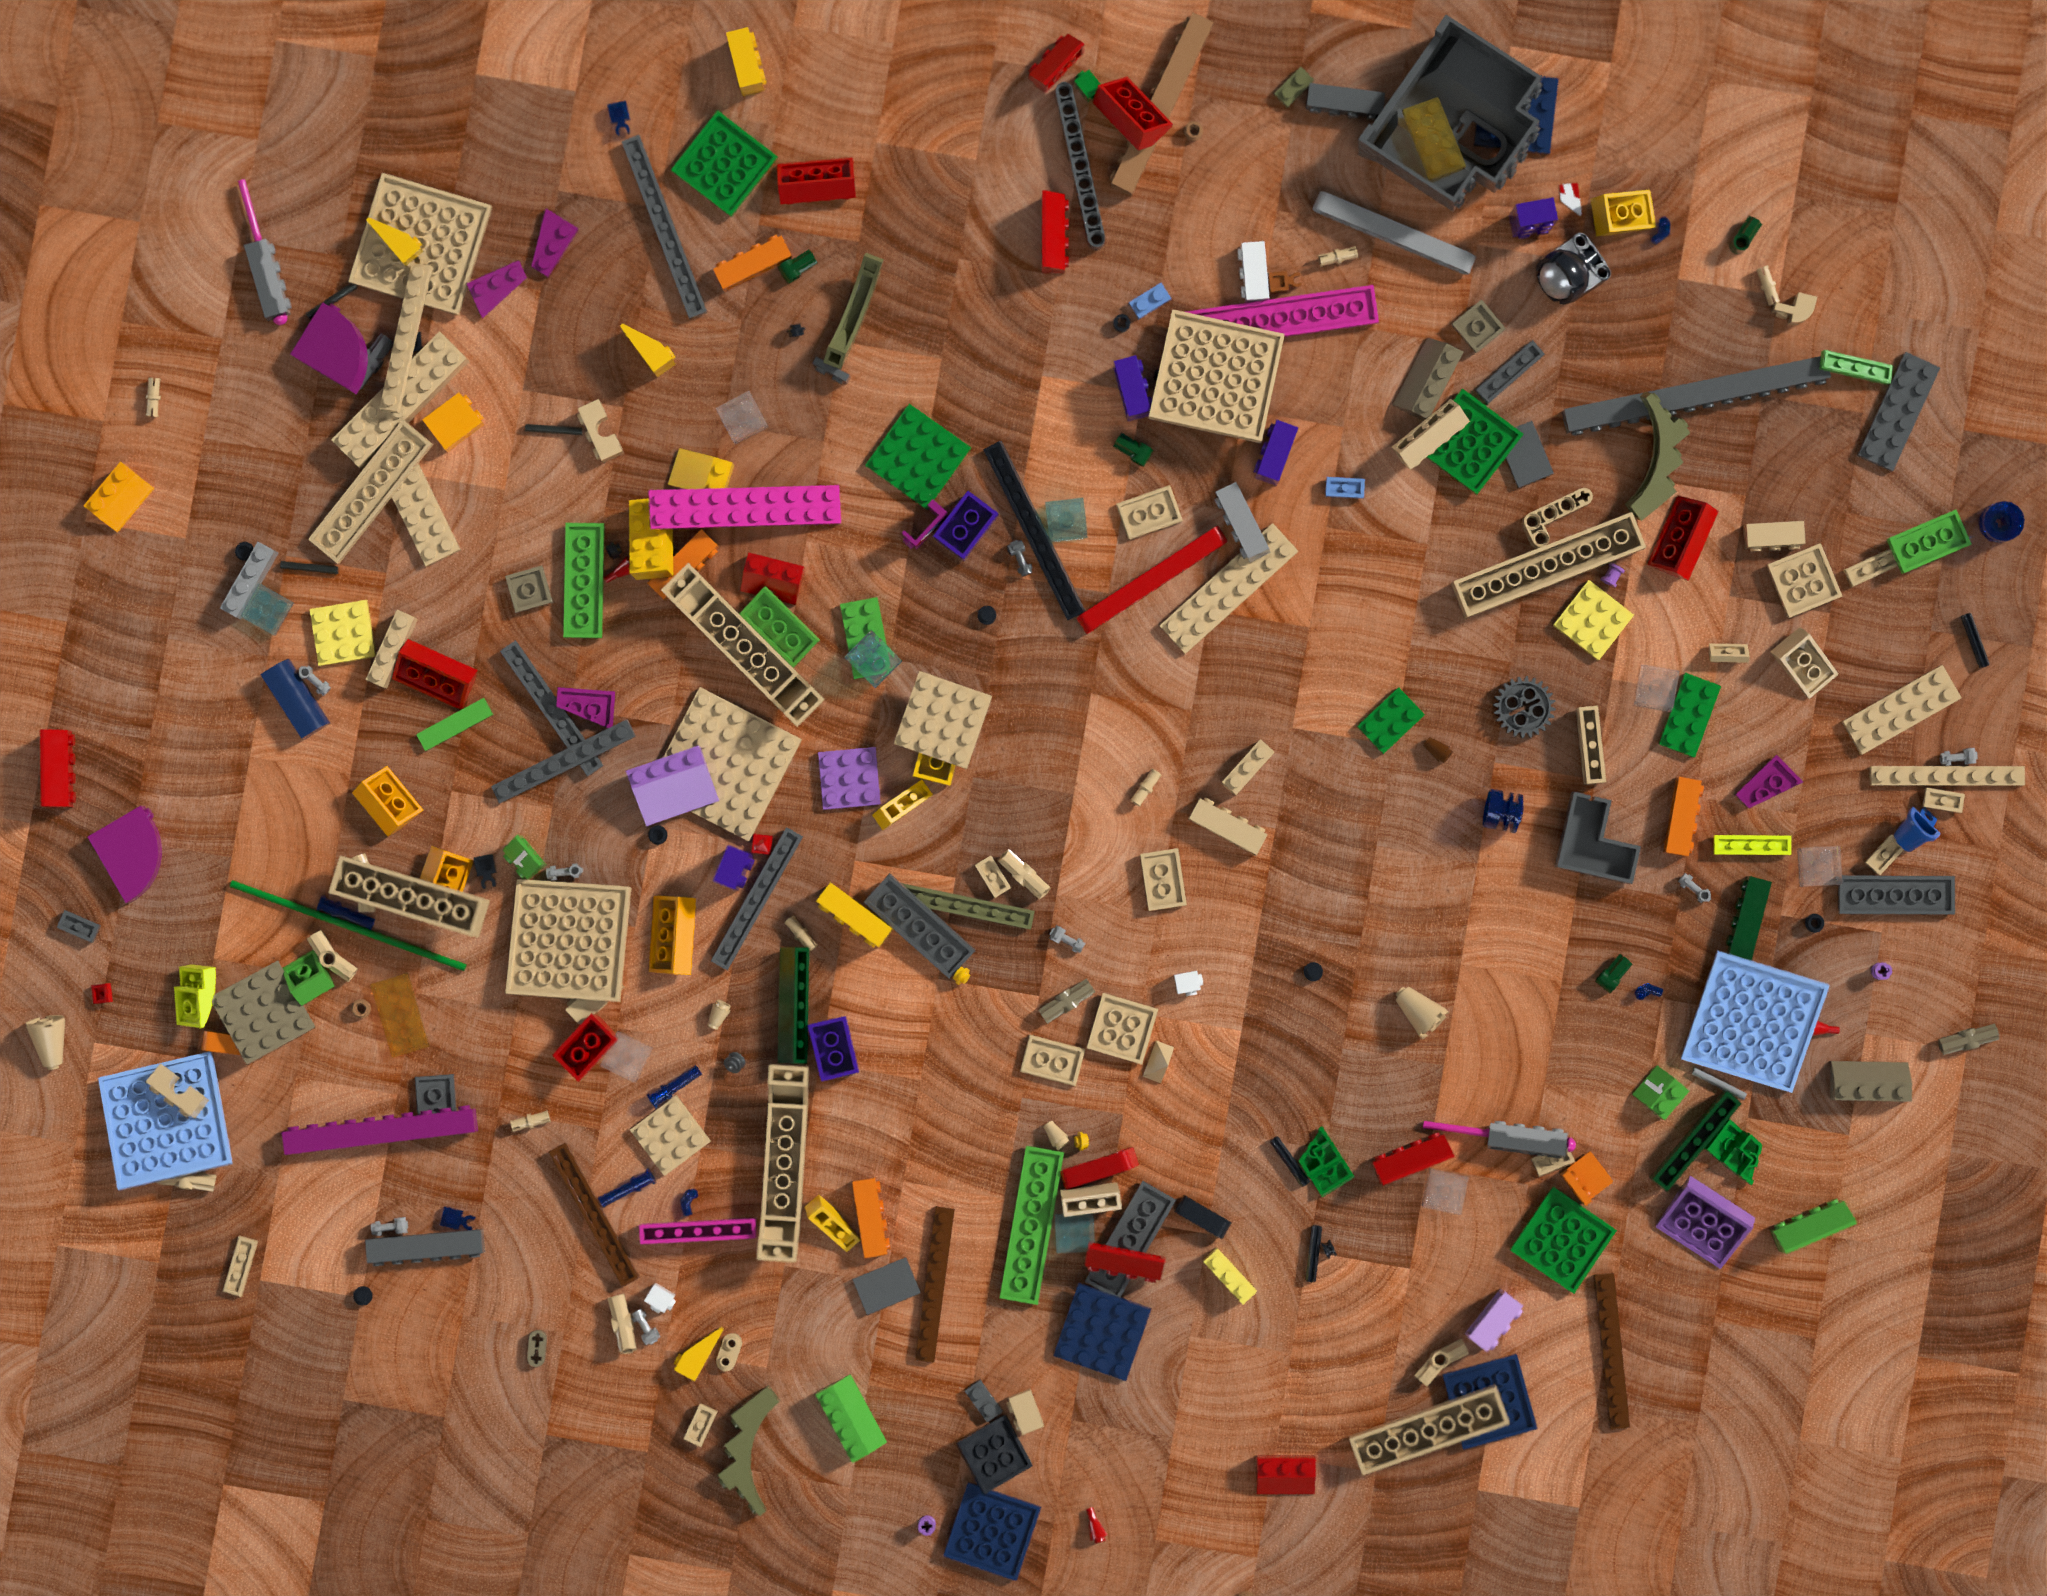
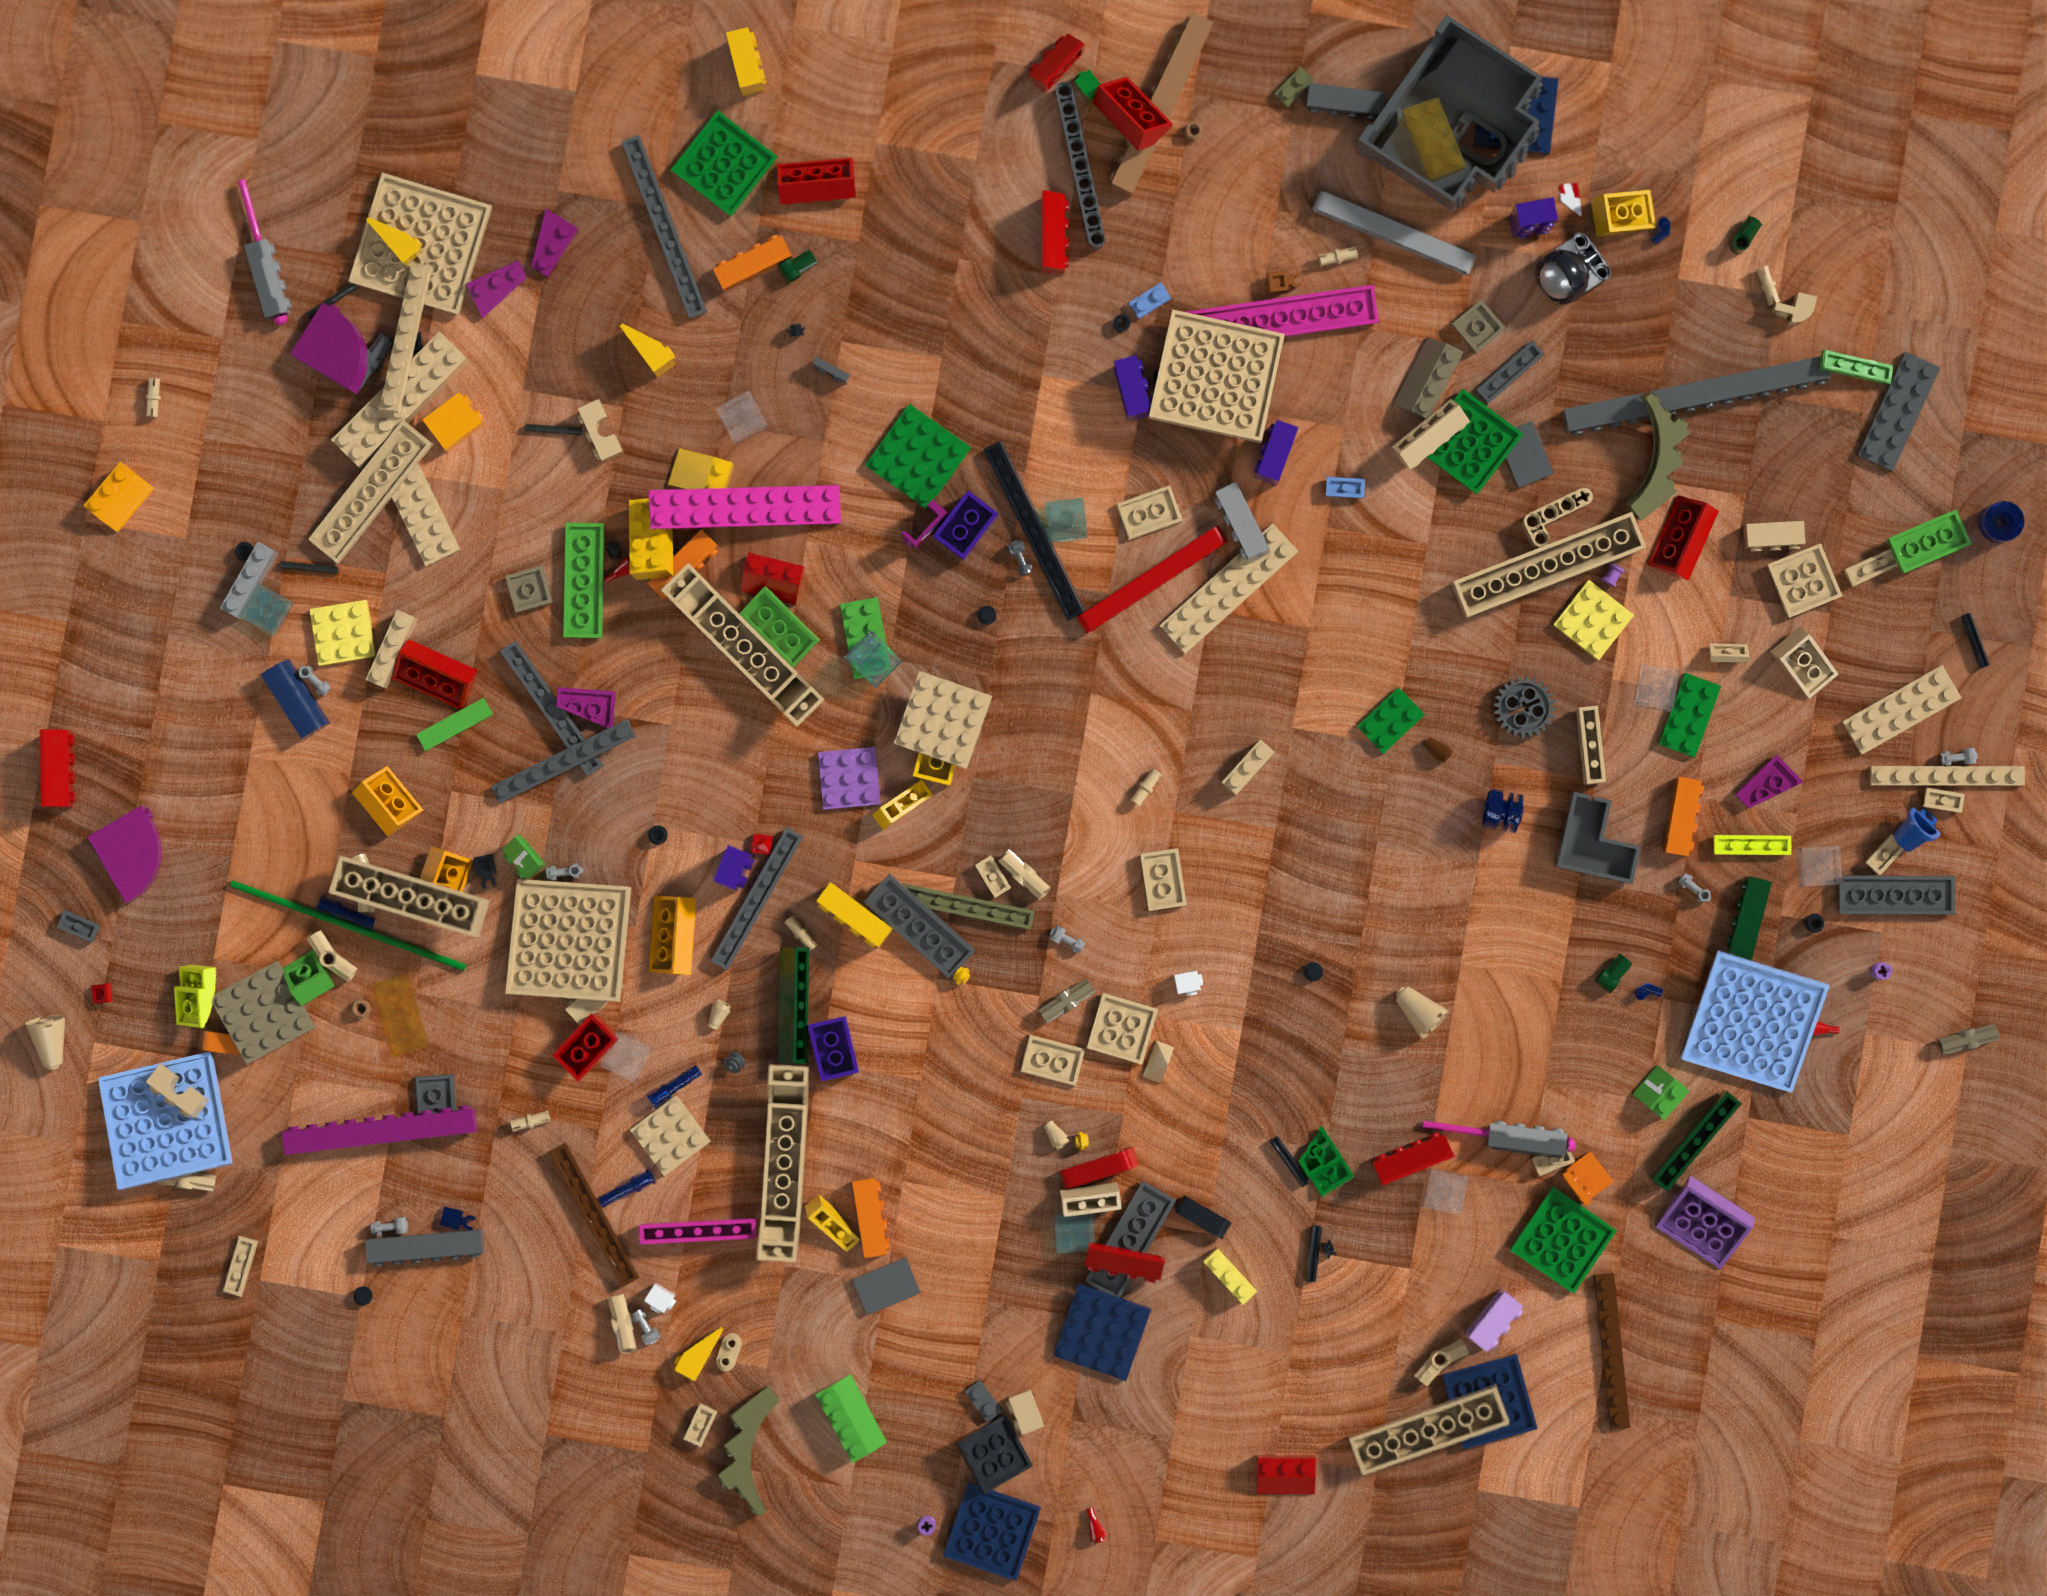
(532, 1348): dark tan beam -> none
(619, 115): clear blue plate -> none
(672, 785): medium lavender slope -> none
(686, 1200): clear blue arm -> none
(742, 756): tan plate -> none
(855, 311): olive arch -> none
(934, 1284): reddish brown plate -> none
(1031, 1225): bright green plate -> none
(1136, 451): dark green piece -> none
(1227, 826): tan brick -> none
(1253, 271): white brick -> none
(1718, 1083): light grey bar -> none
(1736, 1150): green slope -> none
(1812, 1226): bright green slope -> none
(1870, 1081): dark tan slope -> none

